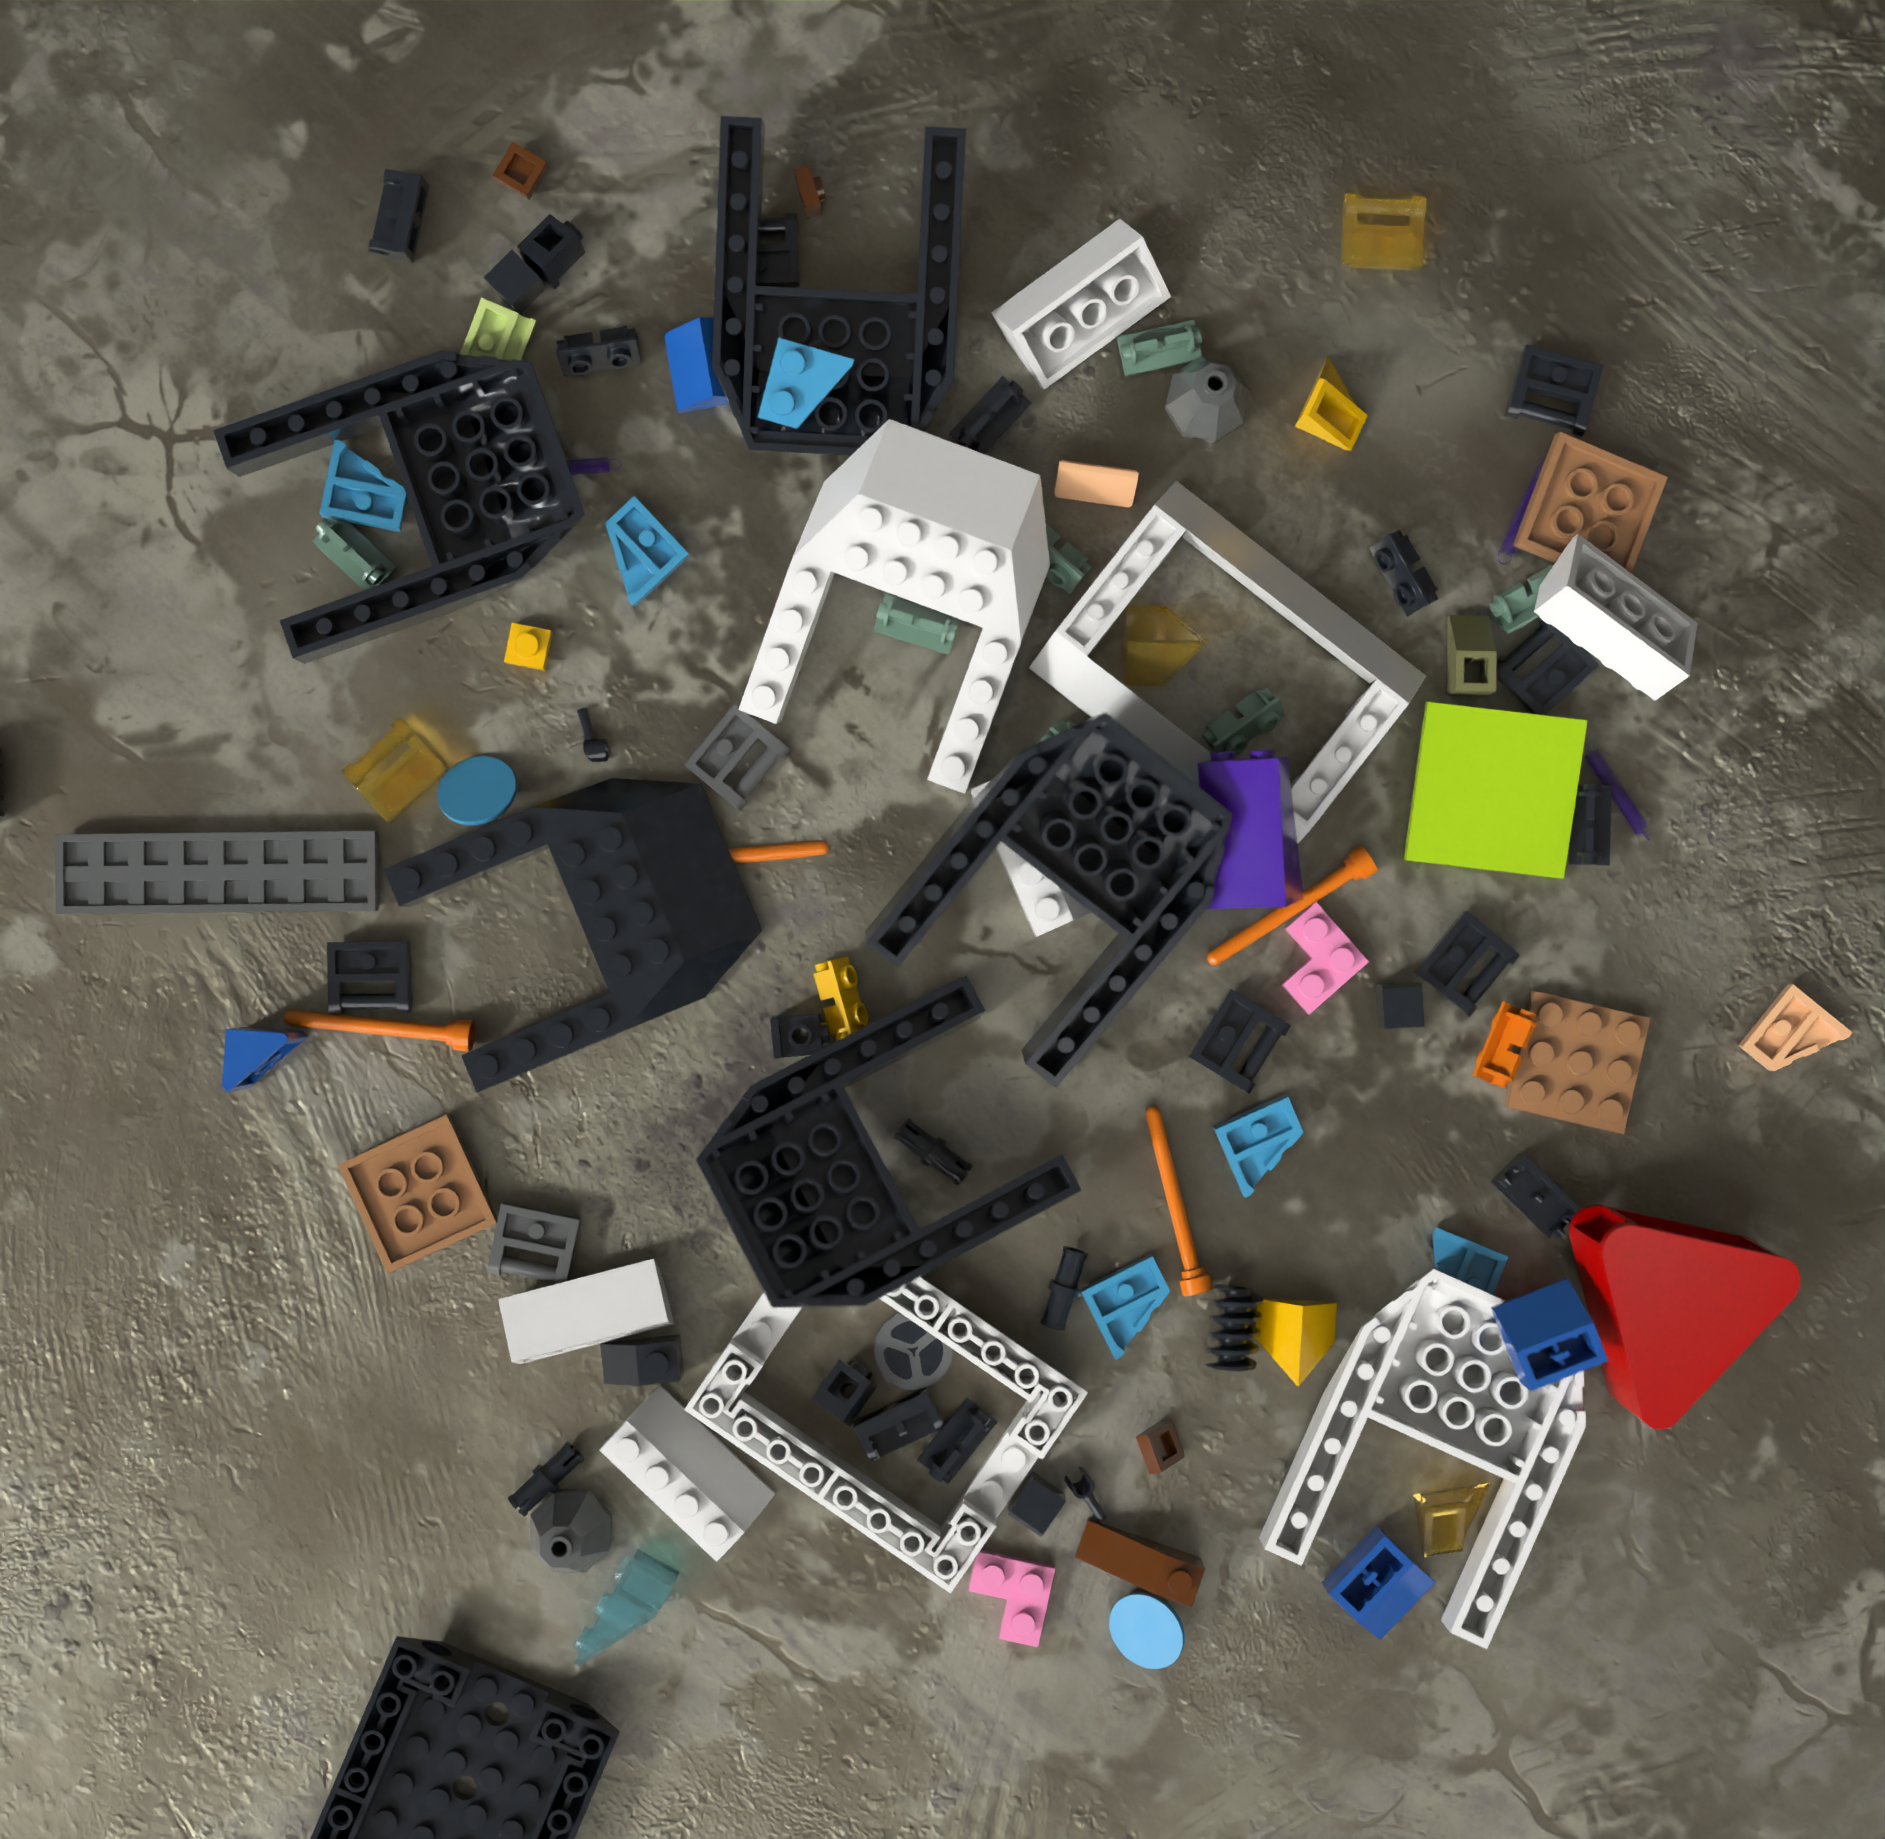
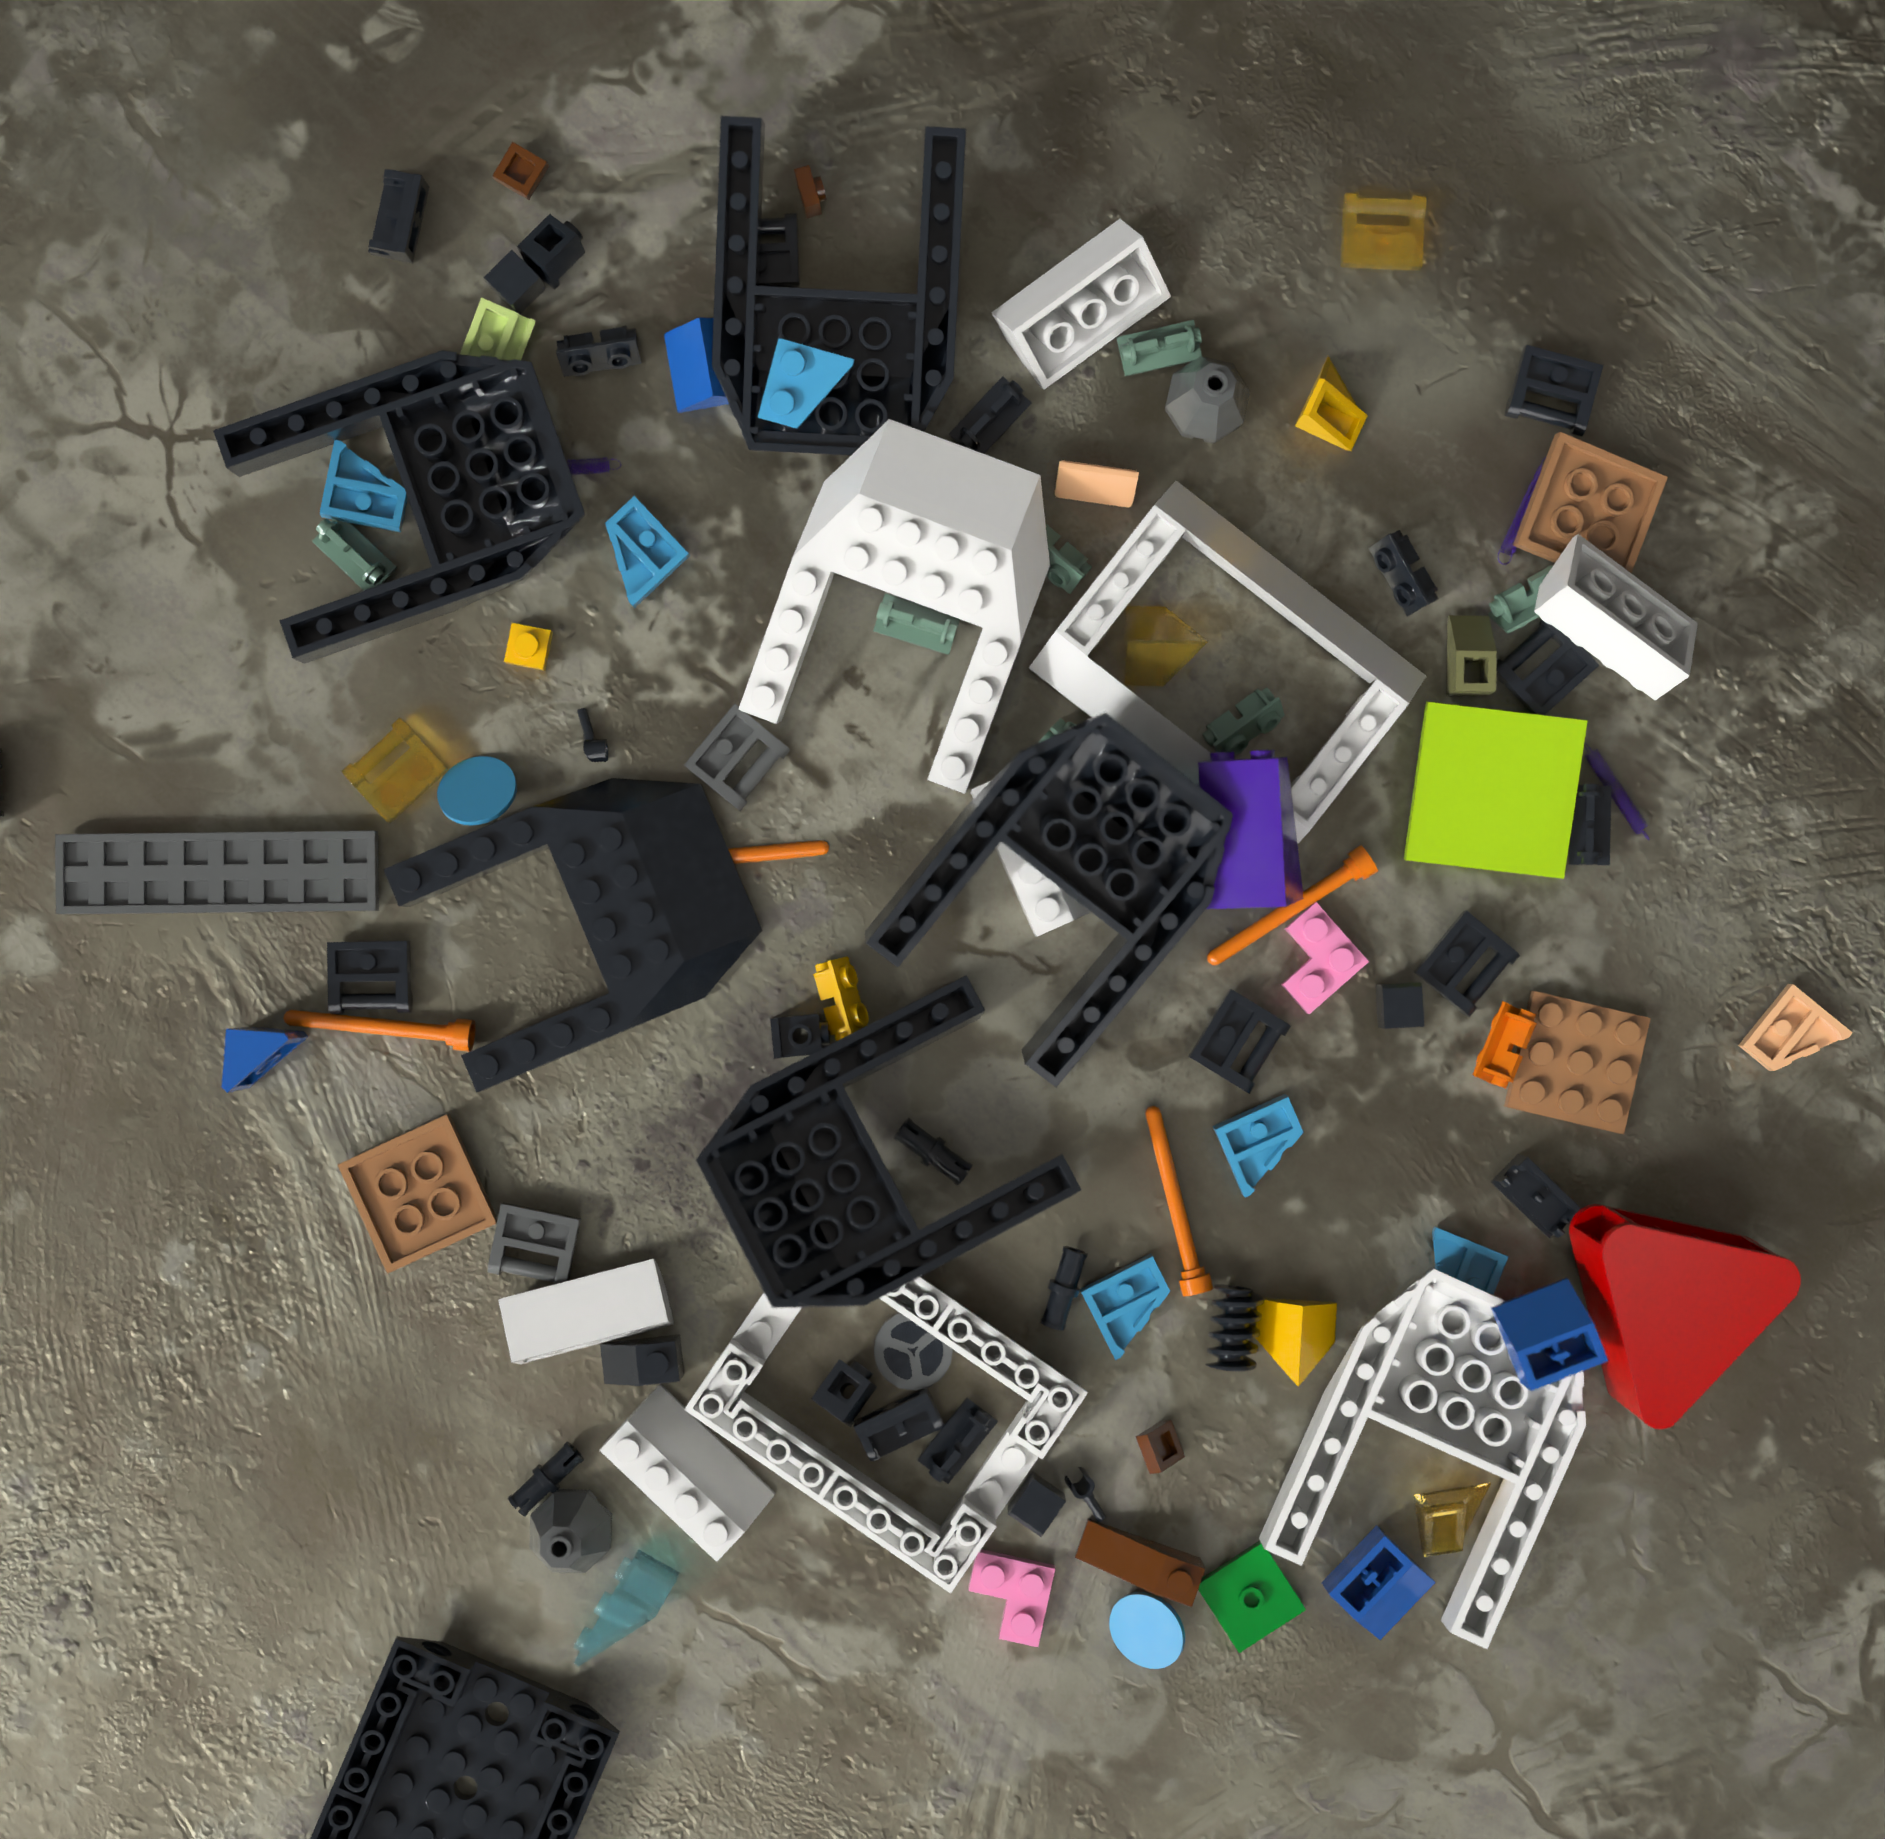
(1250, 1596): none -> green plate

